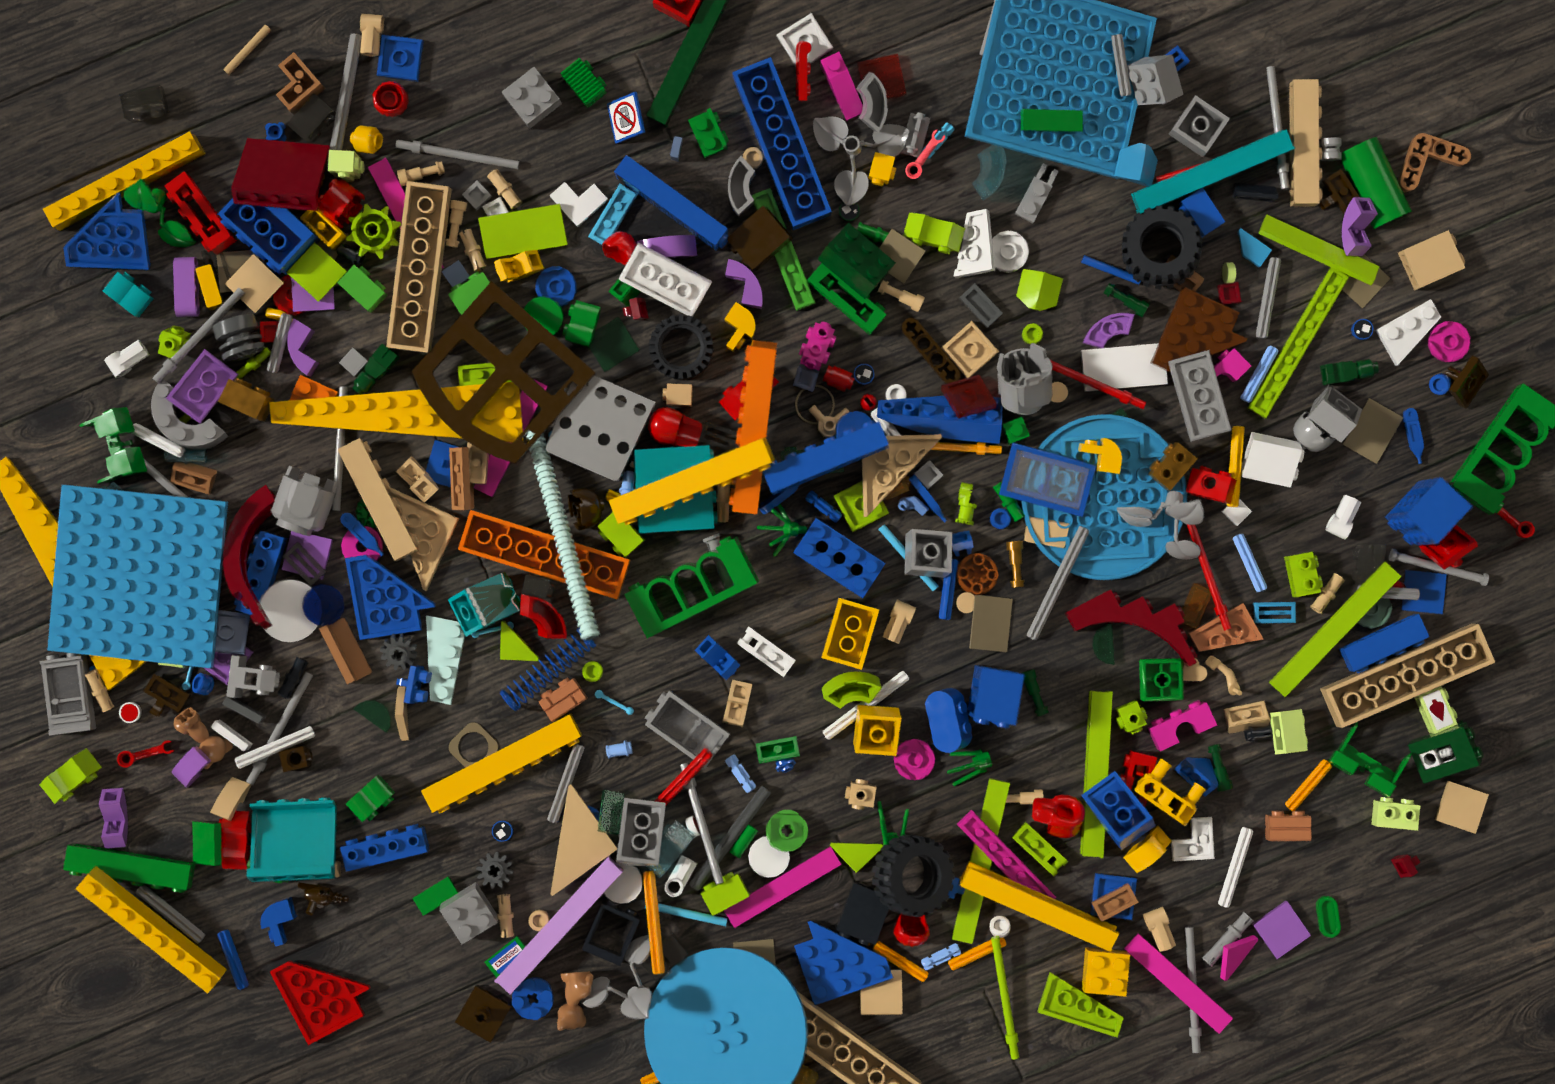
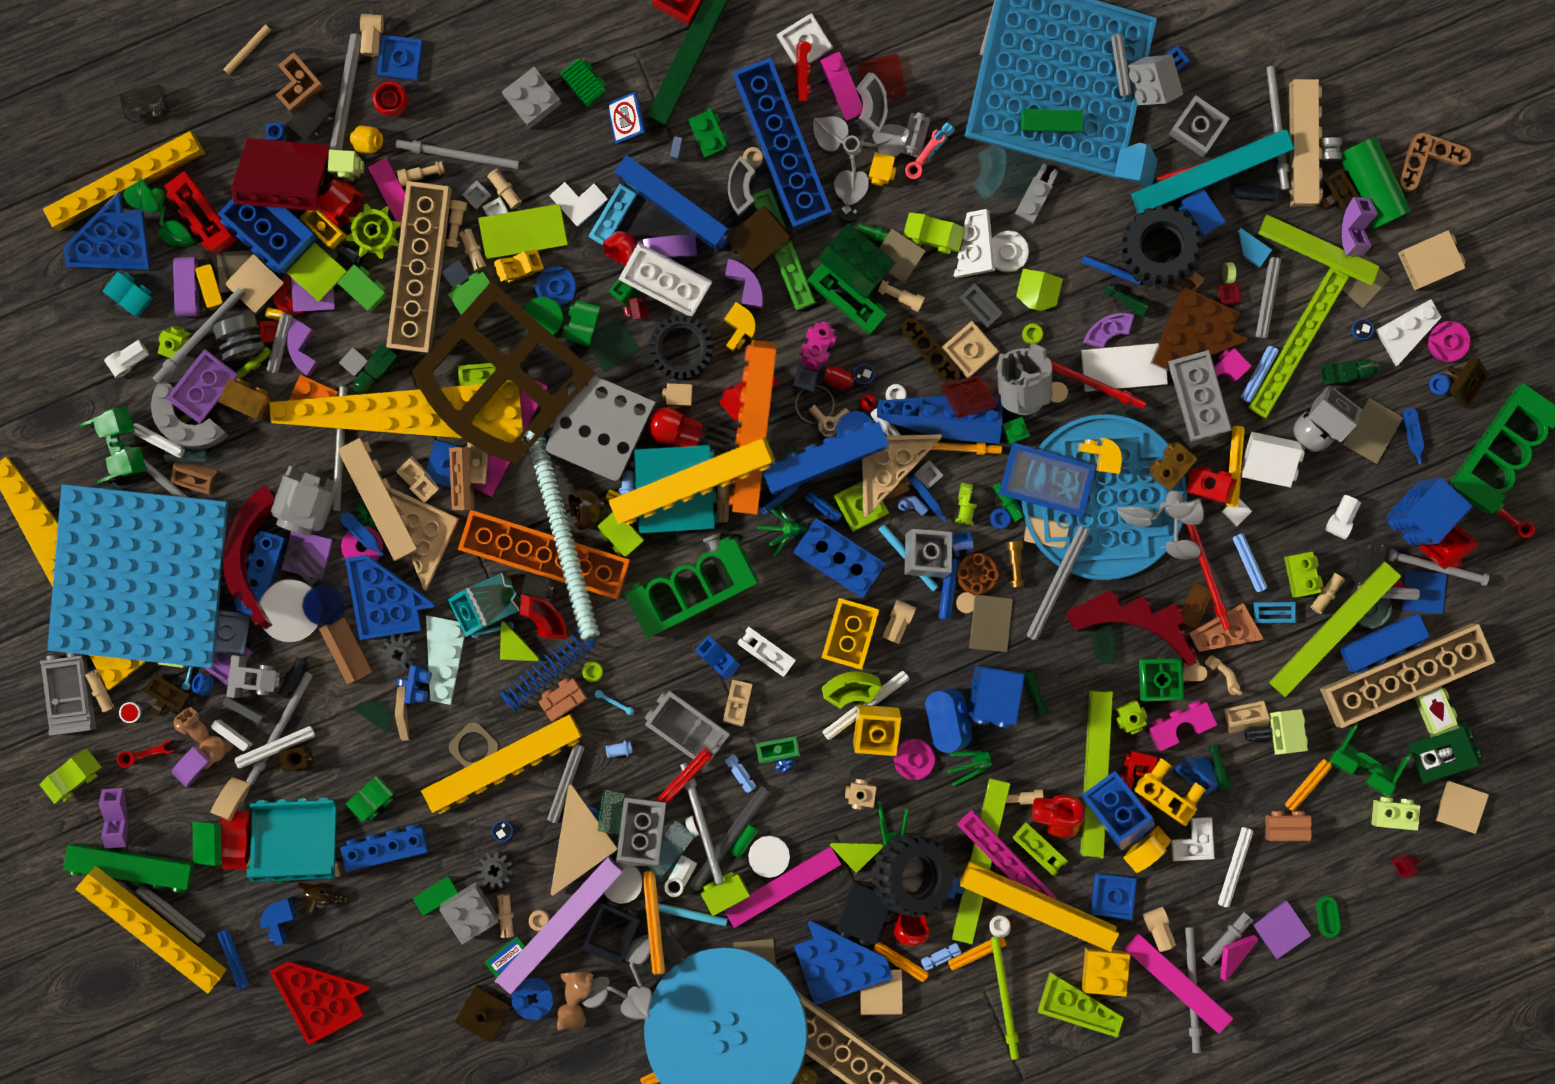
(794, 822): bright green plate -> none
(1114, 902): medium nougat plate -> none

